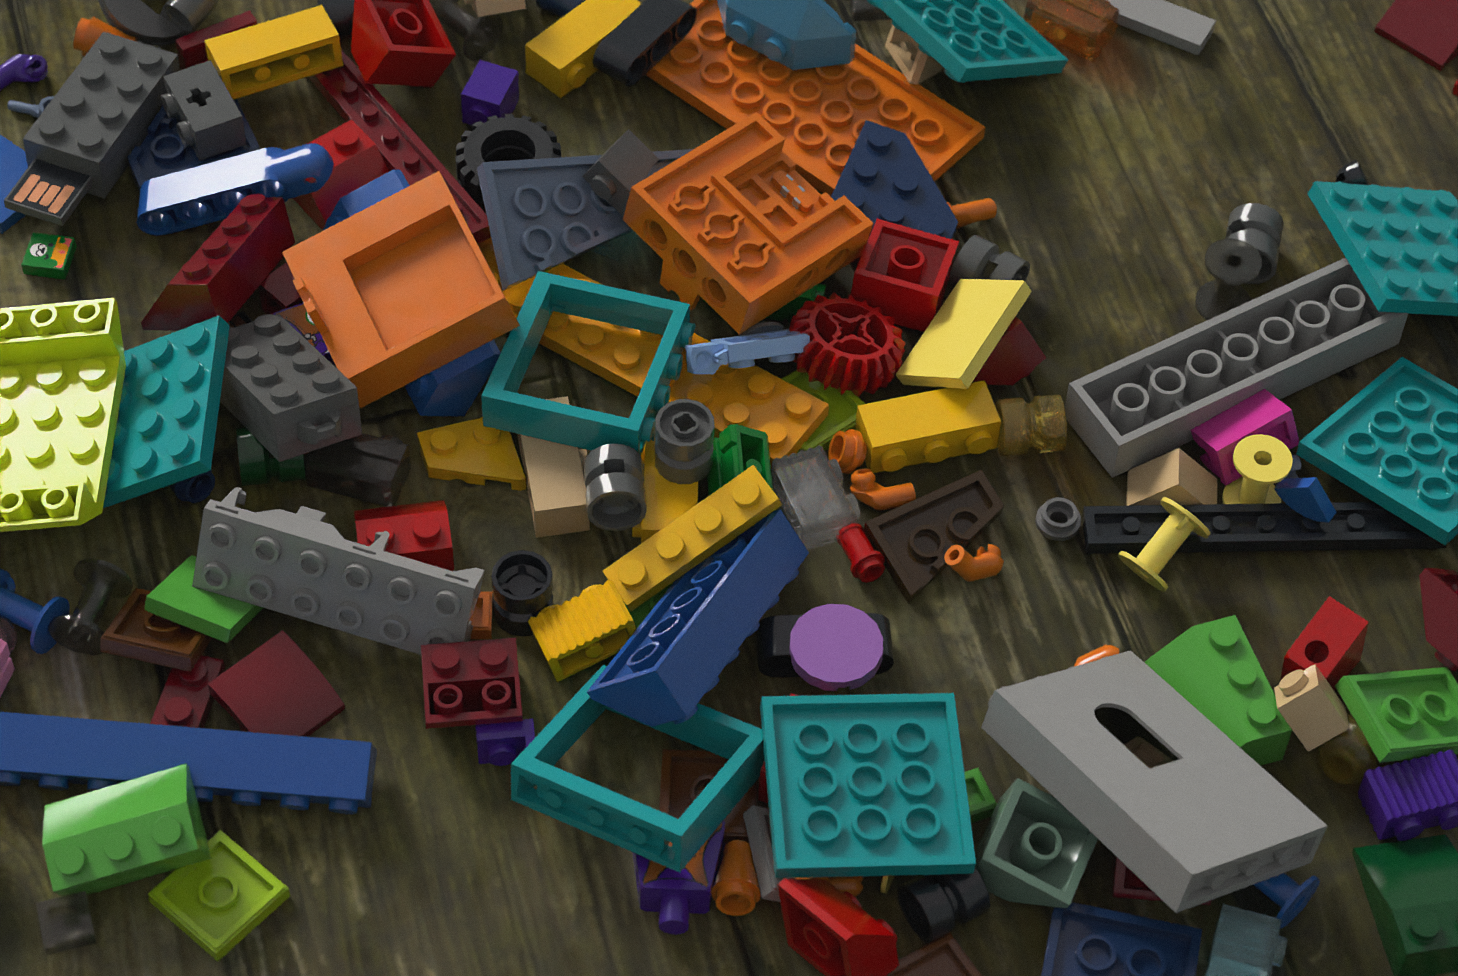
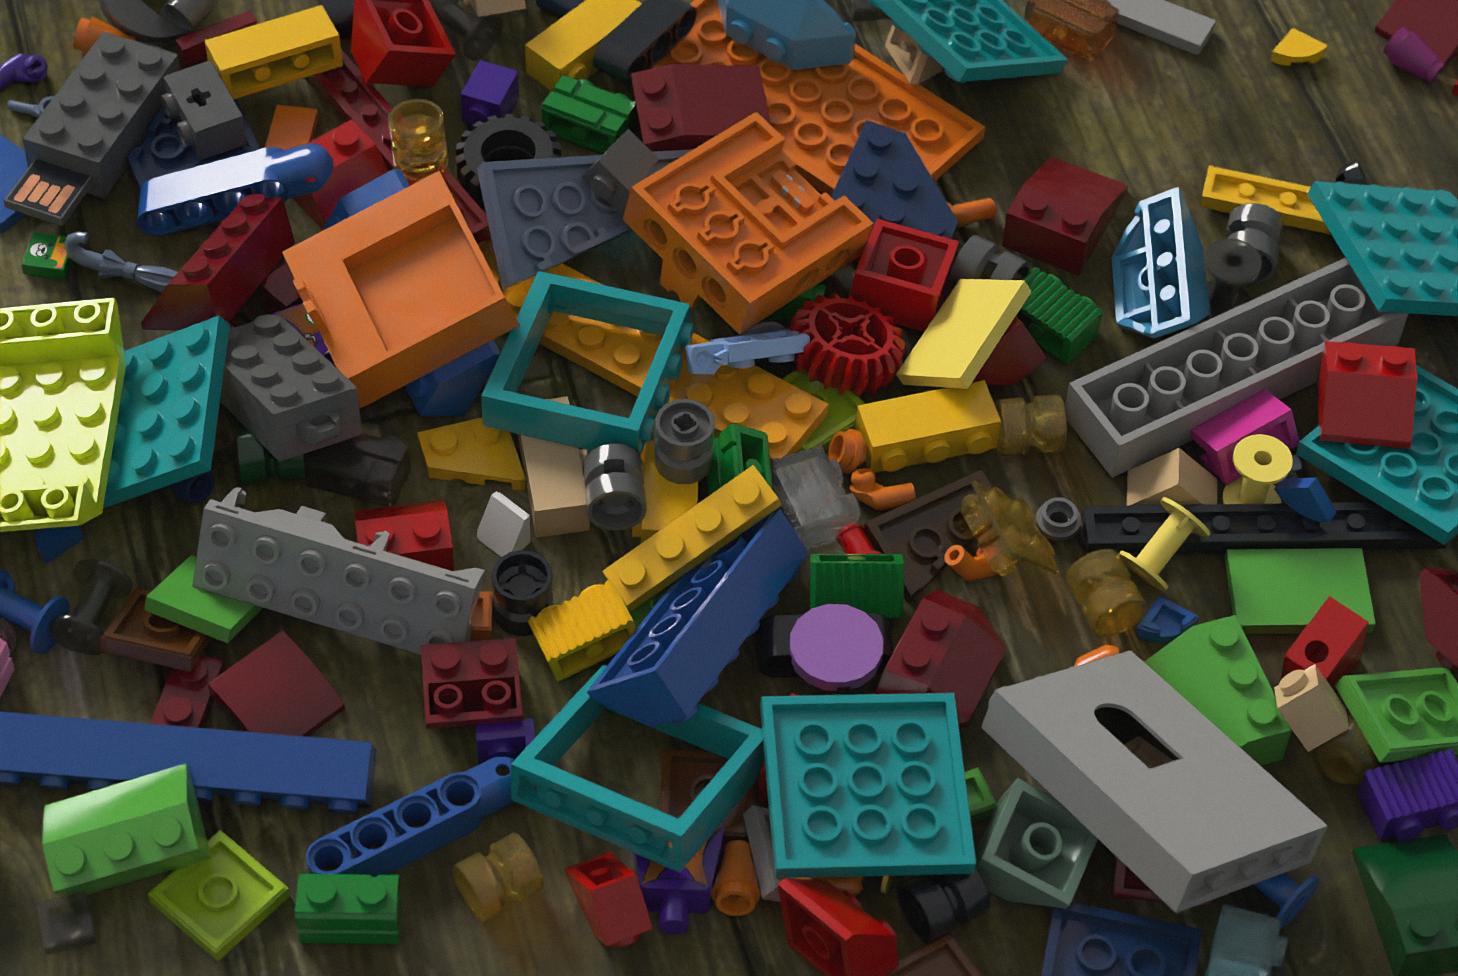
(55, 541): none -> blue tile
(113, 266): none -> sand blue piece
(292, 127): none -> orange tile
(348, 909): none -> green brick
(404, 844): none -> blue piece
(418, 138): none -> clear yellow wheel
(494, 879): none -> clear yellow wheel
(504, 526): none -> white slope
(588, 114): none -> green brick
(610, 899): none -> red slope
(693, 103): none -> dark red slope
(858, 580): none -> green brick
(945, 651): none -> dark red wedge
(1006, 530): none -> clear yellow hinge
(1058, 317): none -> green brick
(1062, 214): none -> dark red slope
(1106, 592): none -> clear yellow wheel
(1160, 269): none -> dark azure wedge
(1165, 621): none -> blue tile
(1229, 189): none -> yellow plate
(1286, 587): none -> bright green tile
(1298, 48): none -> yellow tile
(1367, 394): none -> red slope
(1413, 55): none -> magenta cone

